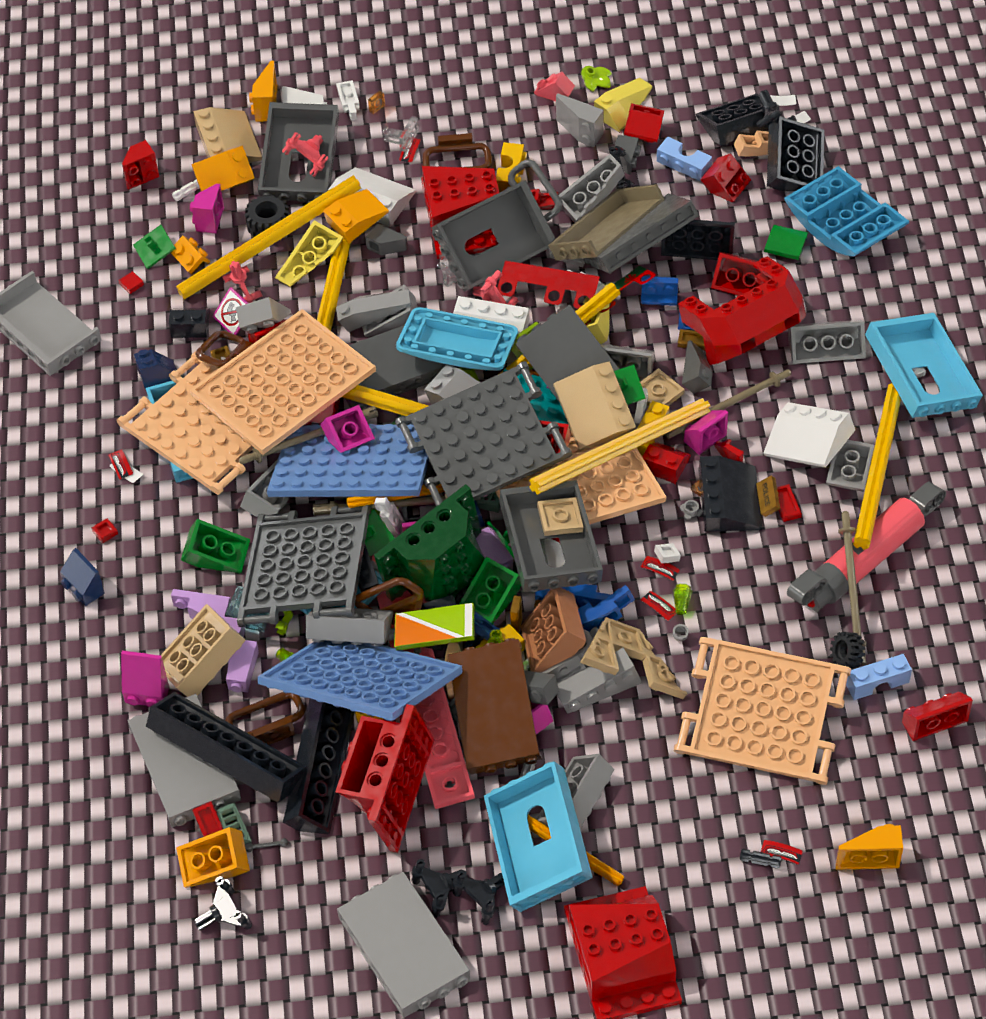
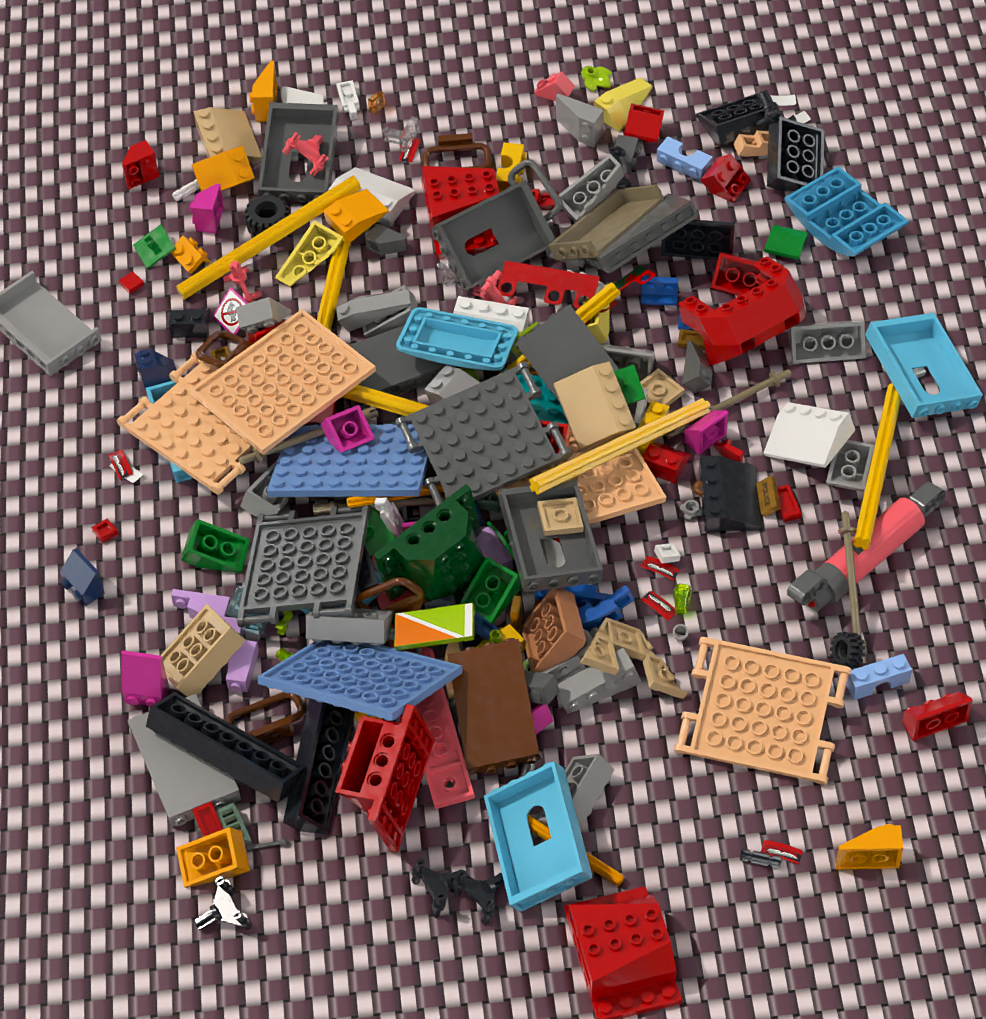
(403, 944): light grey panel -> none

